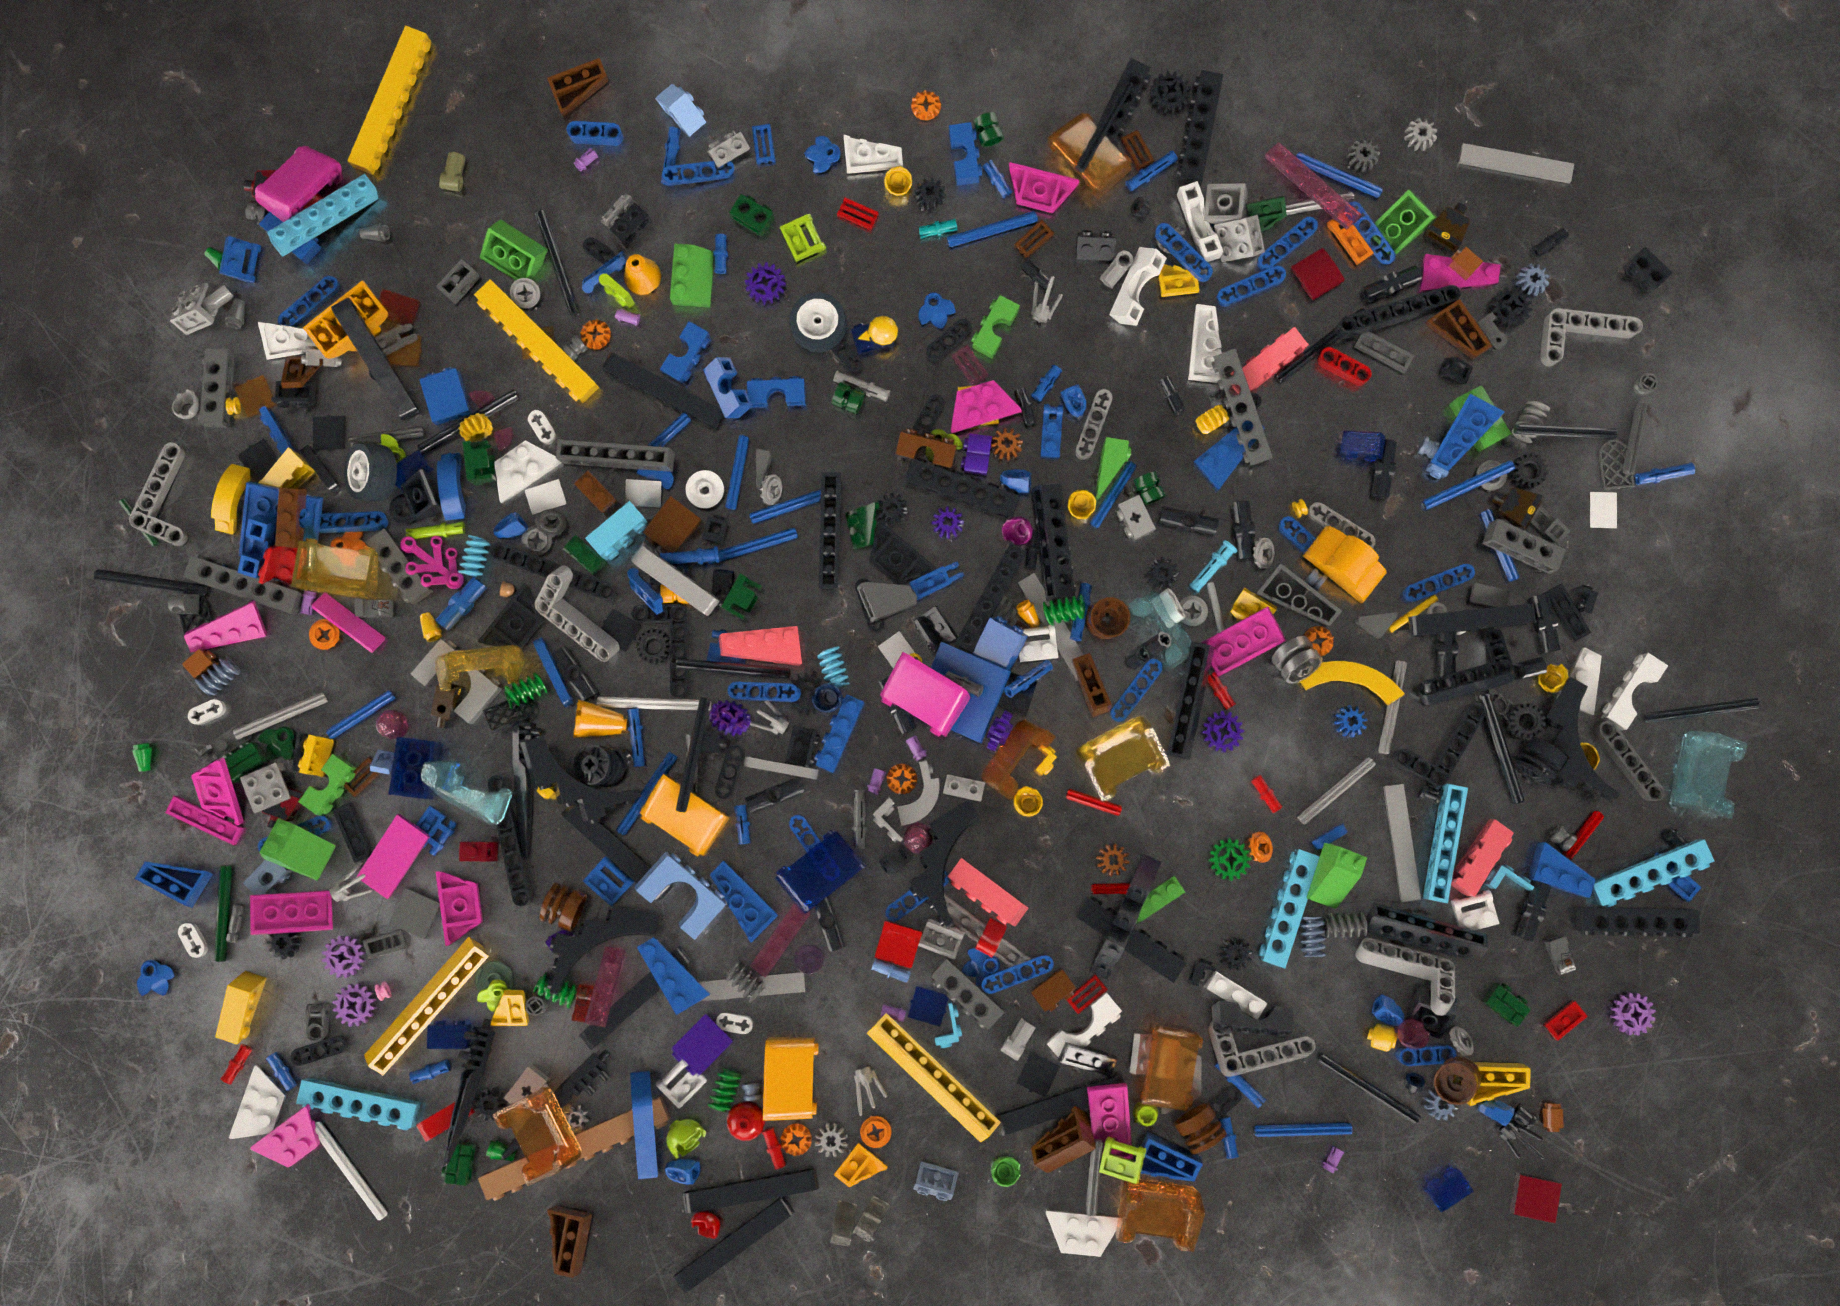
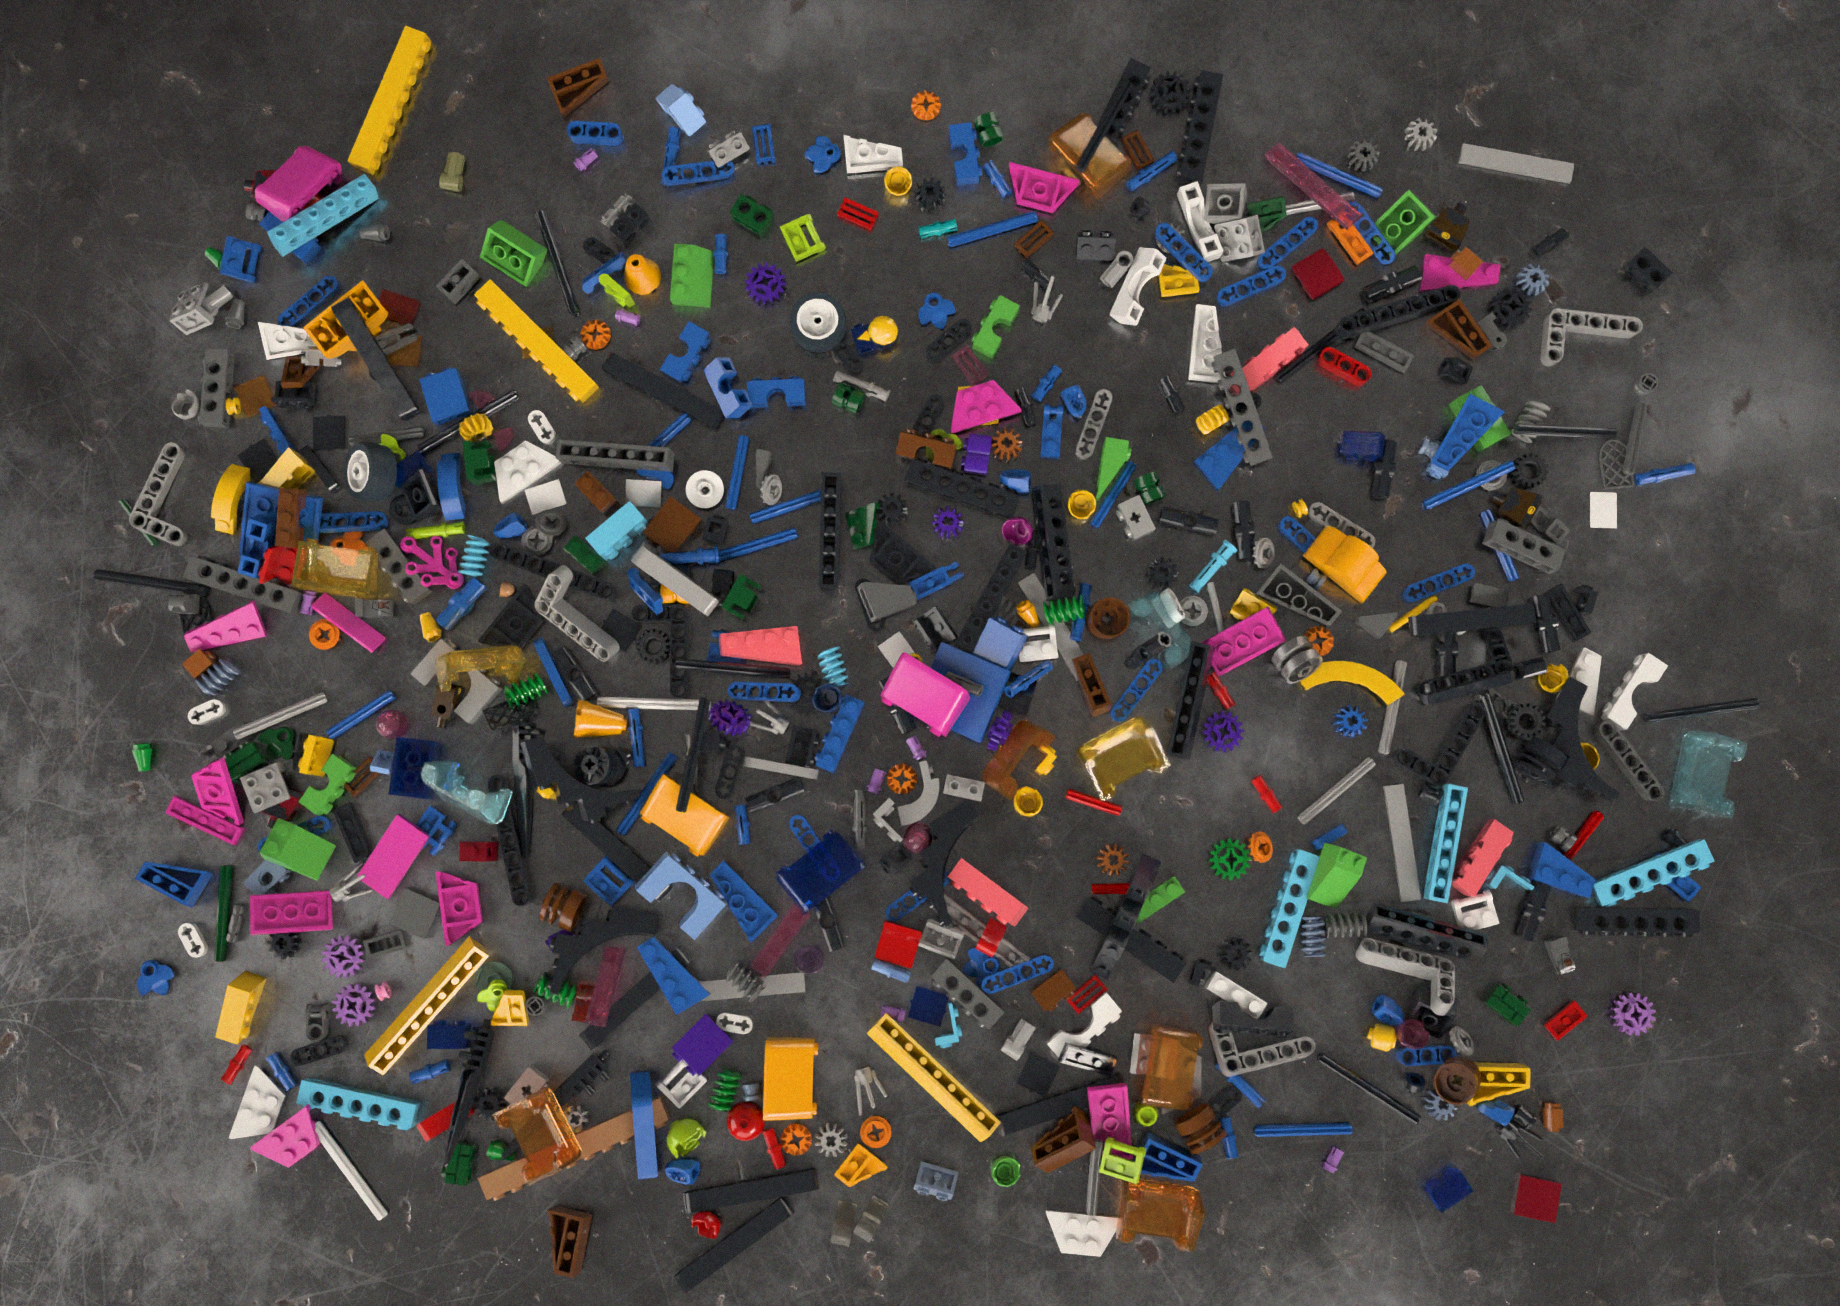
(519, 299): light grey gear -> none

